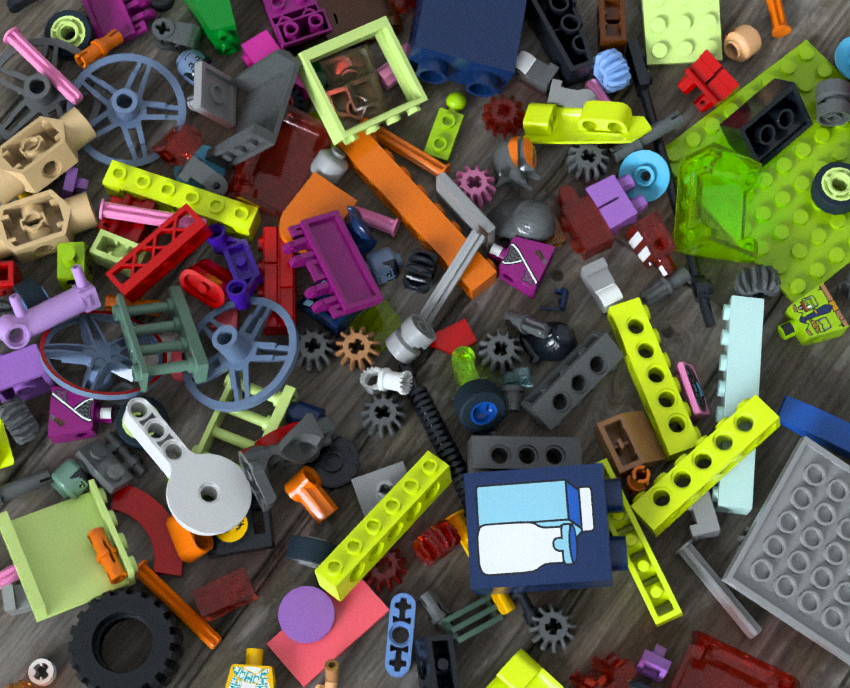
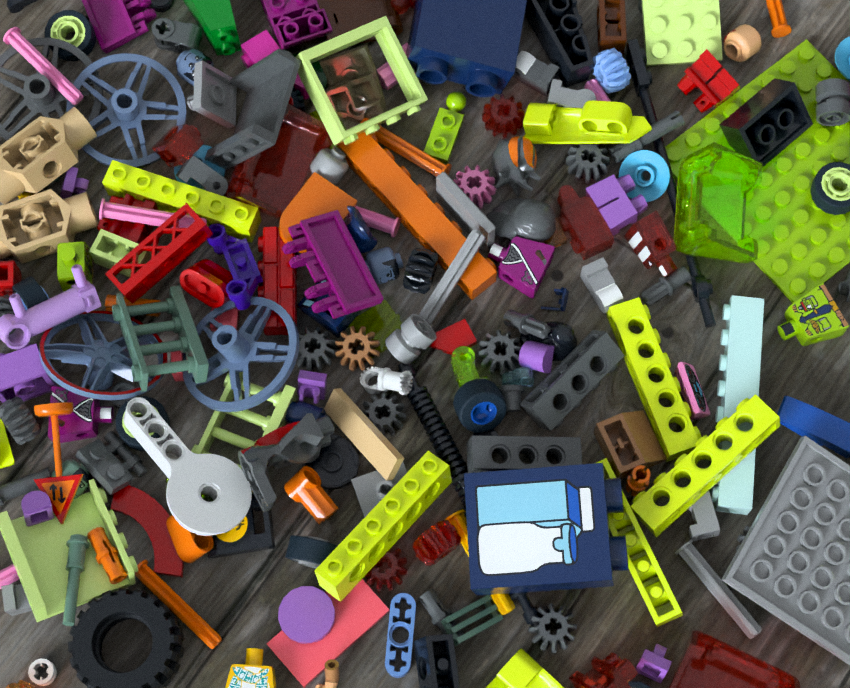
(36, 508): none -> medium lavender brick
(59, 488): none -> orange piece
(75, 565): none -> sand green pin
(99, 48): orange pin -> none
(224, 595): clear red brick -> none
(312, 385): none -> medium lavender tile
(363, 434): none -> tan tile
(536, 356): none -> medium lavender brick
(757, 282): dark grey gear -> none

